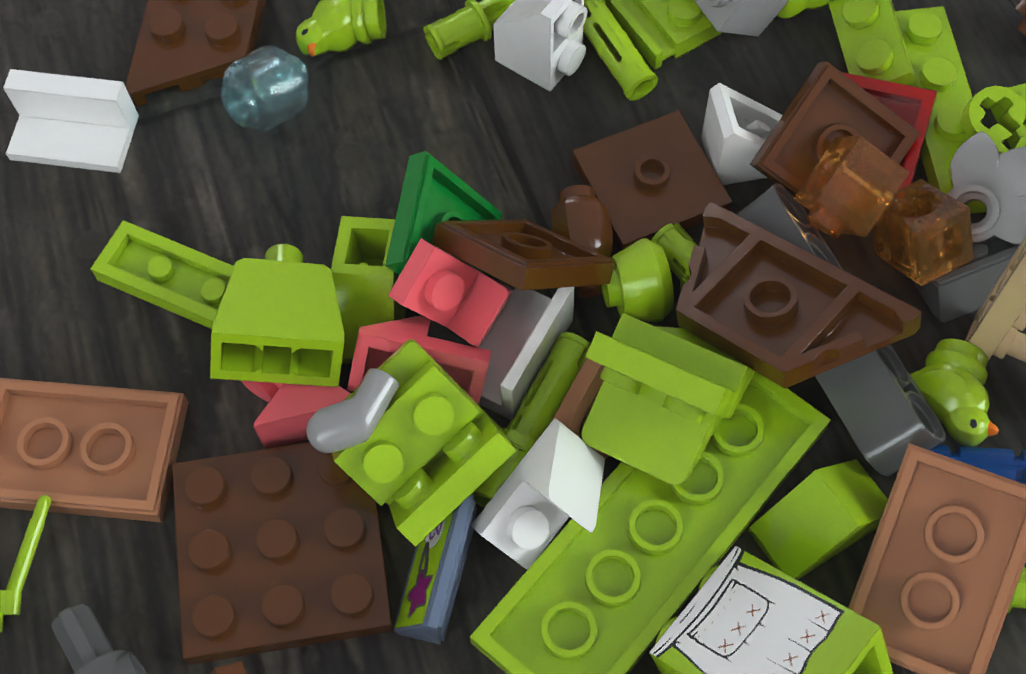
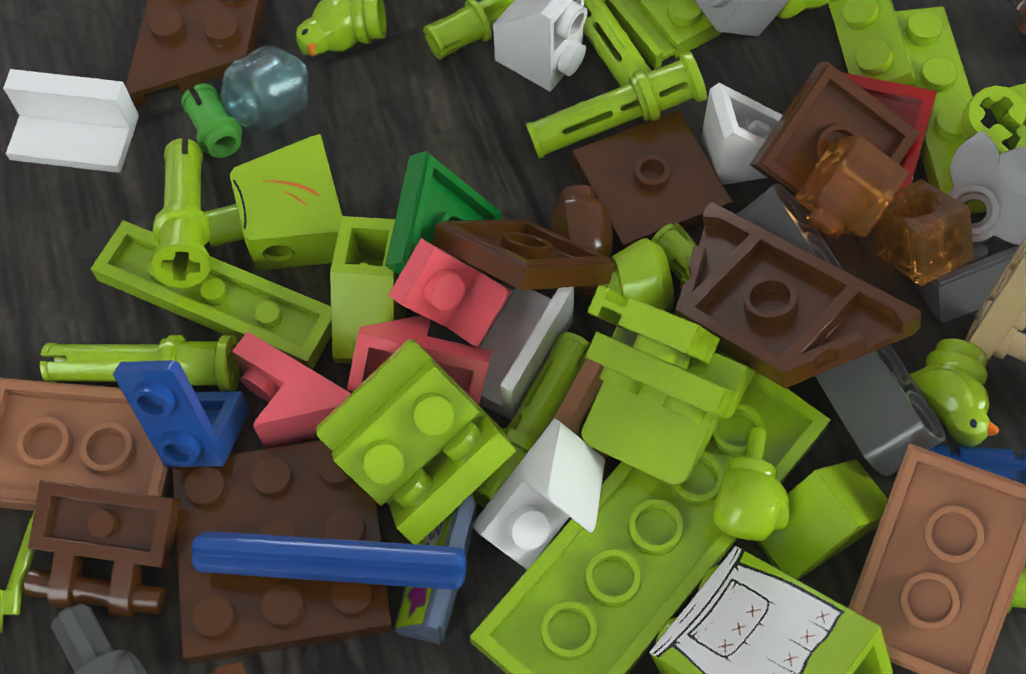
(107, 526): none -> reddish brown plate
(181, 225): none -> lime pin
(181, 423): none -> blue bracket
(202, 361): none -> lime pin
(216, 130): none -> bright green pin
(278, 322): lime torso -> none
(282, 208): none -> lime torso
(330, 560): none -> blue axle
(353, 419): light grey arm -> none
(643, 96): none -> lime pin
(658, 331): none -> lime plate
(749, 496): none -> lime piece

